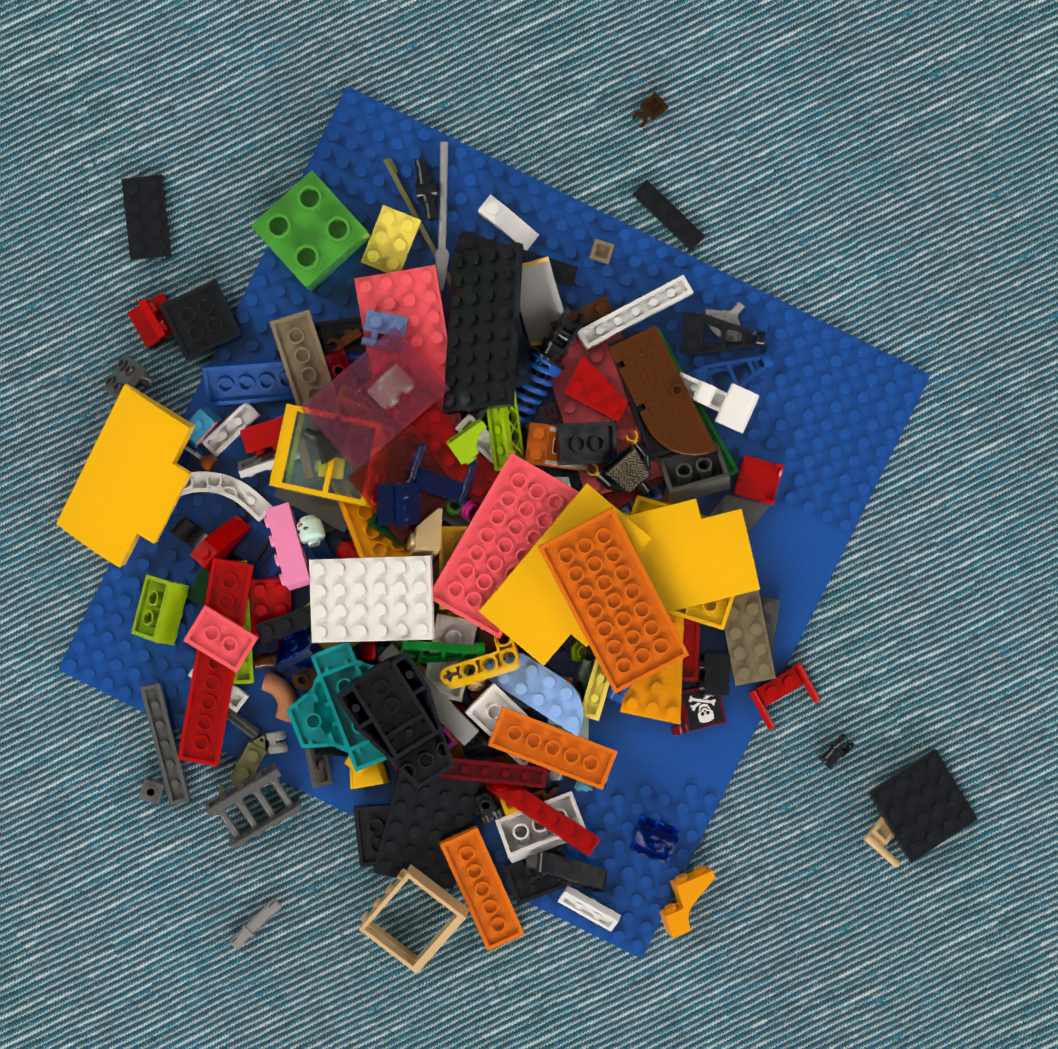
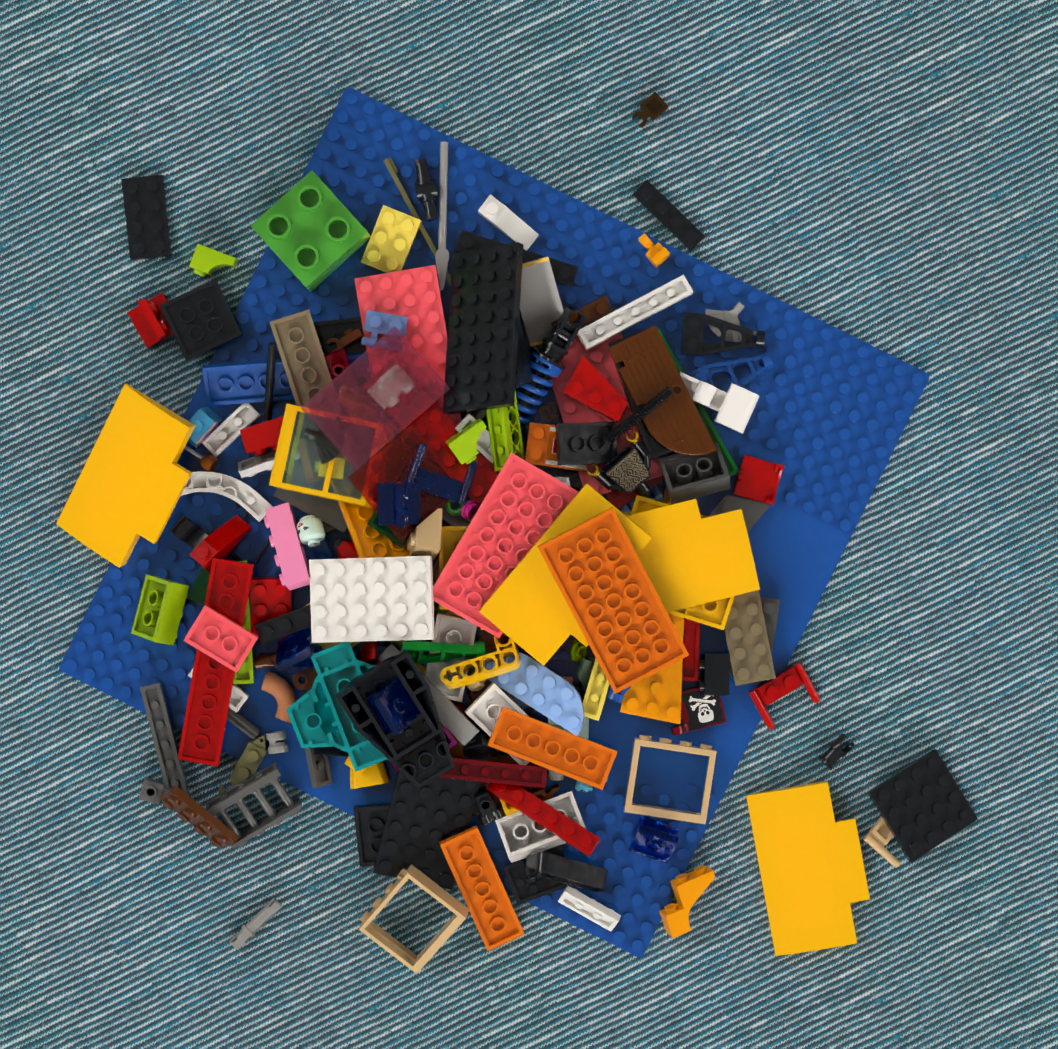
(127, 372): dark grey plate -> none
(200, 818): none -> reddish brown plate
(207, 260): none -> lime arch
(269, 388): none -> black bar
(393, 707): none -> clear blue bracket
(601, 251): dark tan plate -> none
(636, 417): none -> black piece
(656, 253): none -> light orange piece
(668, 813): none -> tan window
(807, 867): none -> yellow slope

